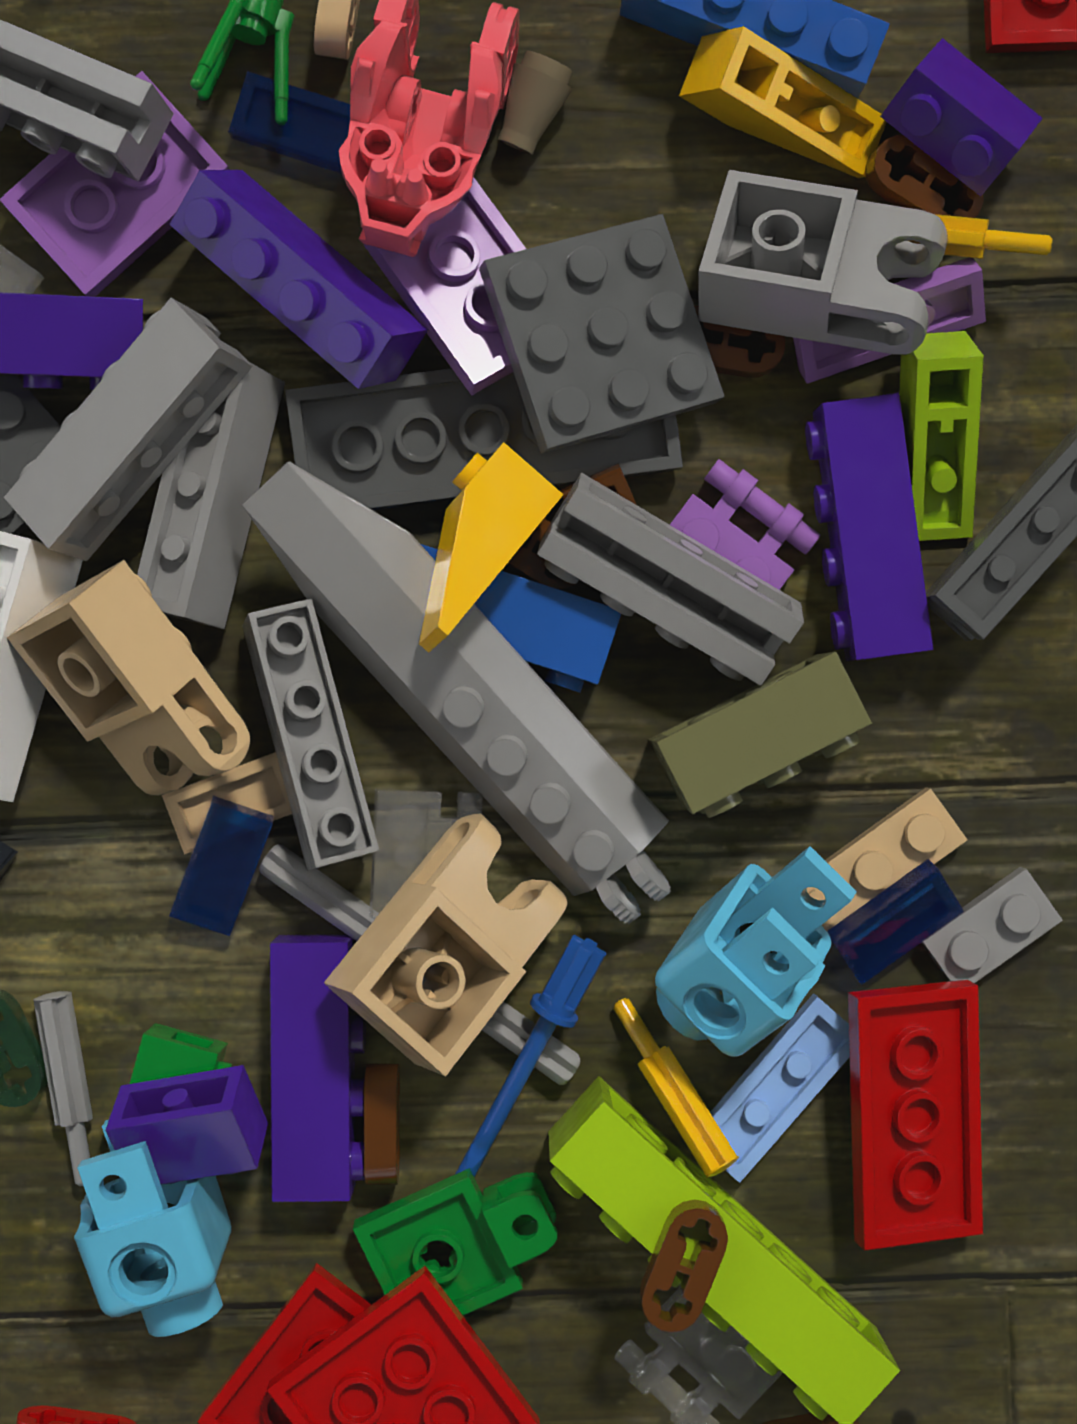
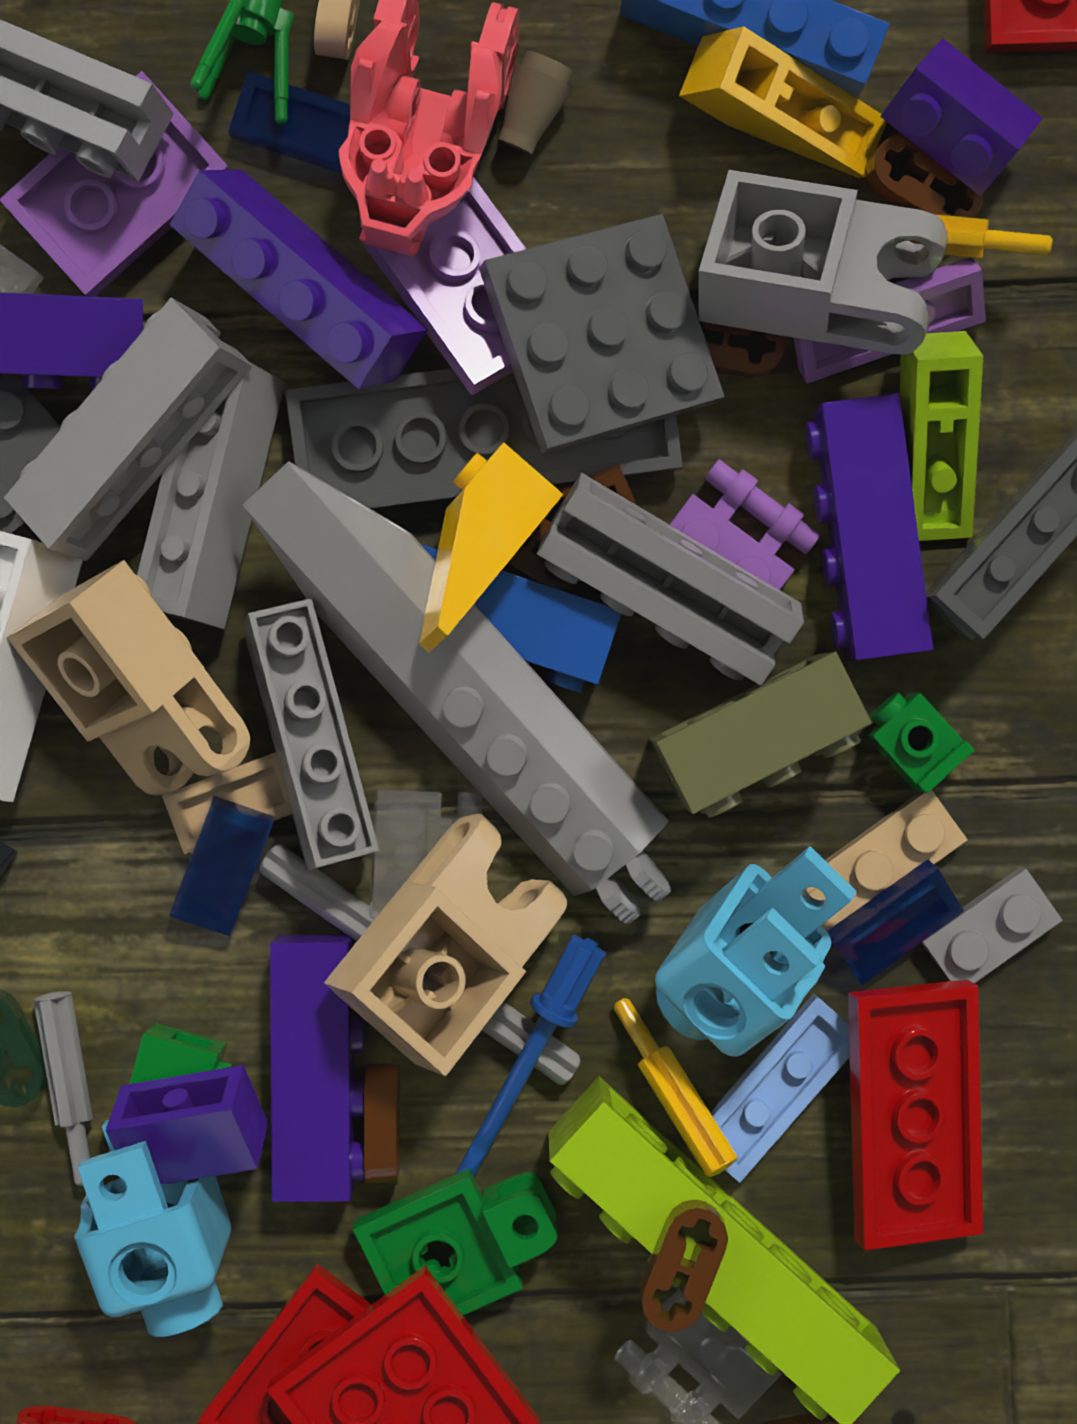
(926, 766): none -> green brick

